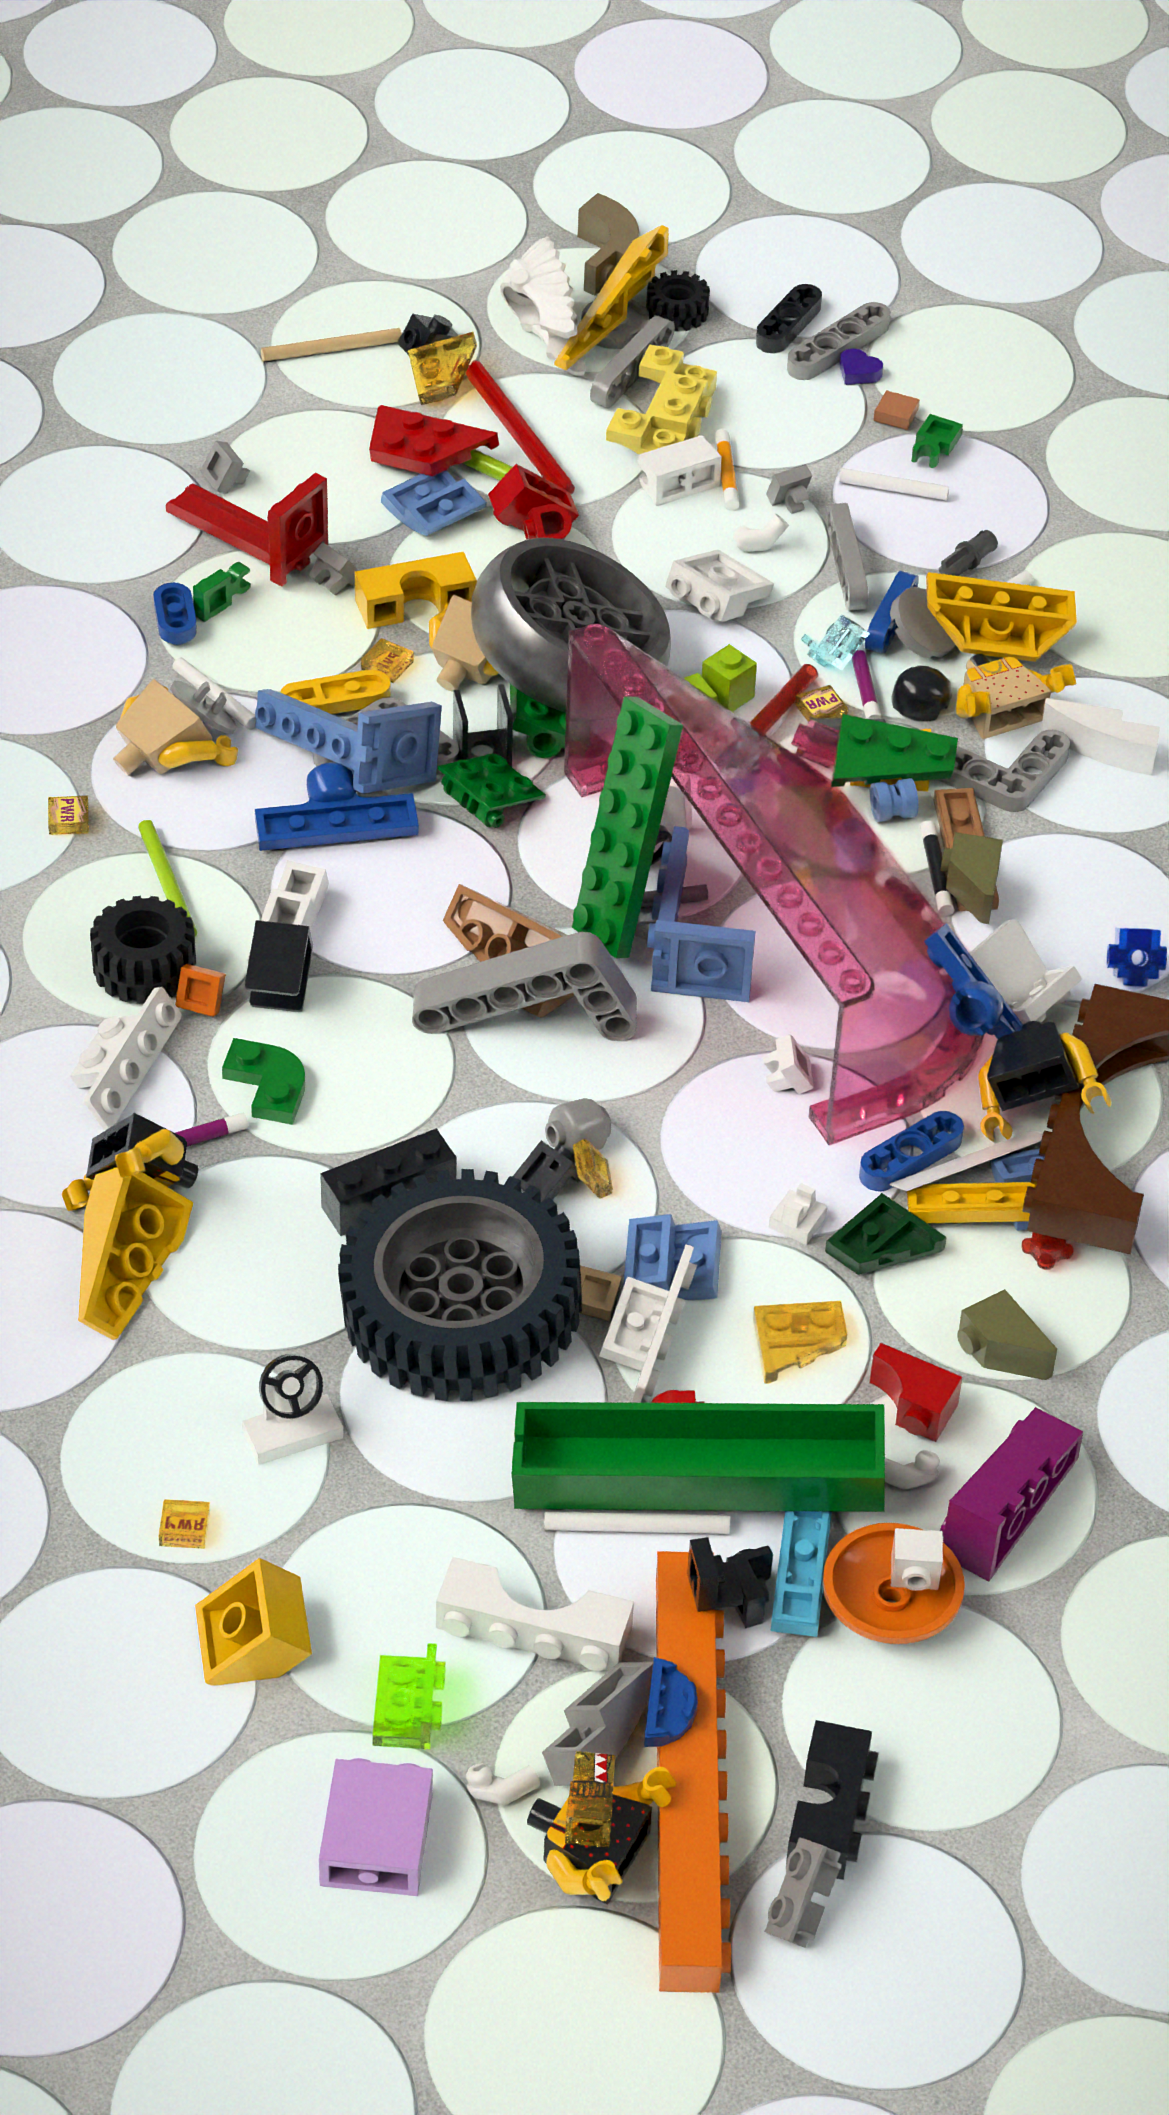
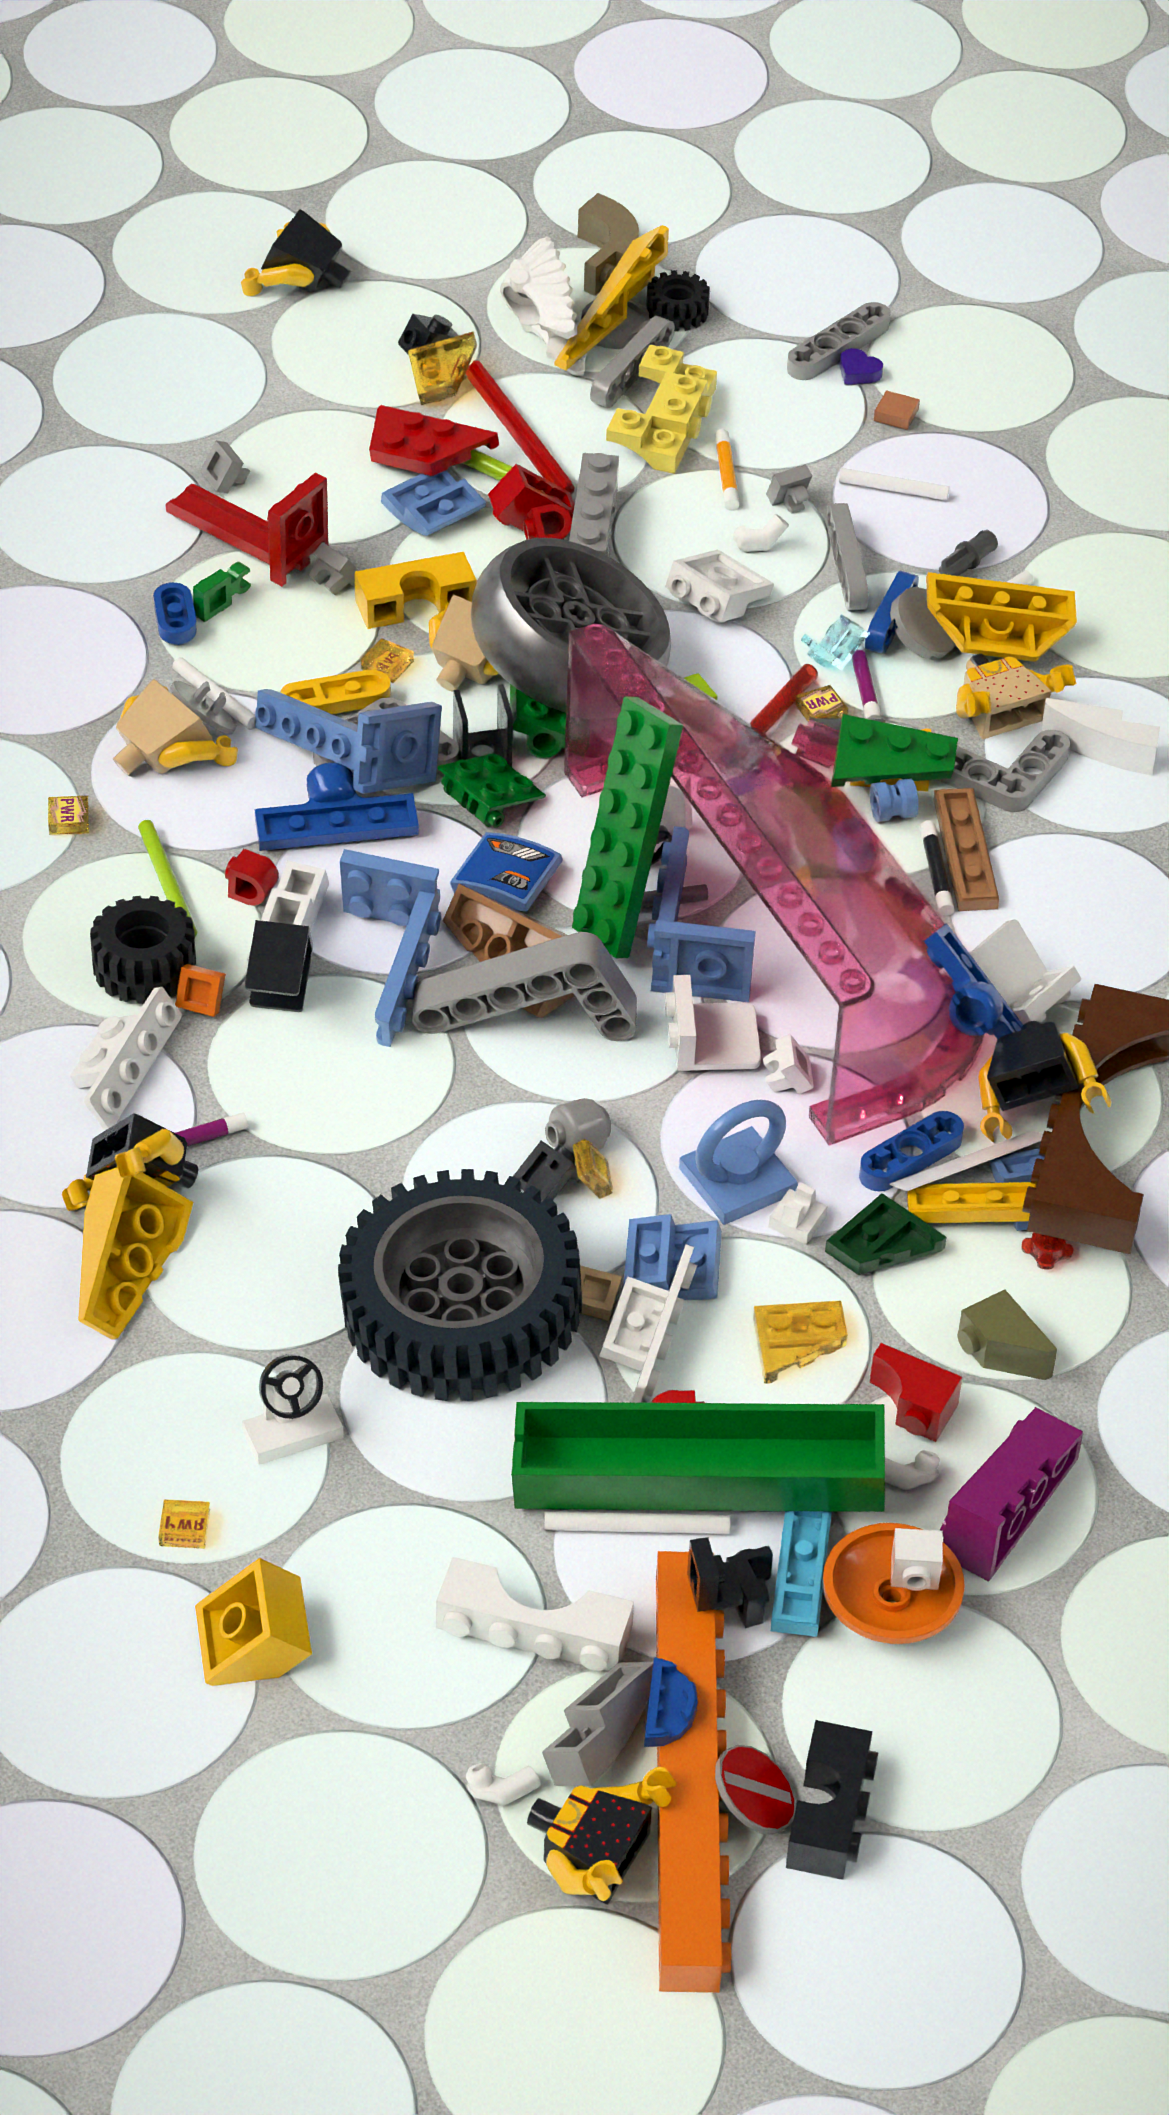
(250, 877): none -> red plate
(274, 1071): green plate -> none
(300, 258): none -> black torso
(330, 344): tan bar -> none
(355, 1184): black arch -> none
(376, 1827): lavender brick -> none
(402, 895): none -> medium blue bracket
(406, 1699): clear neon green bracket -> none
(508, 869): none -> slope
(590, 1799): clear yellow leg -> none
(595, 501): none -> light grey arch
(680, 470): white hinge -> none
(710, 1033): none -> white bracket
(730, 676): lime brick -> none
(740, 1170): none -> medium blue tile
(755, 1789): none -> red piece
(788, 330): black beam -> none
(792, 1912): light grey hinge -> none
(921, 693): black hair -> none
(936, 437): green plate -> none
(973, 872): olive slope -> none
(1126, 943): clear blue brick -> none

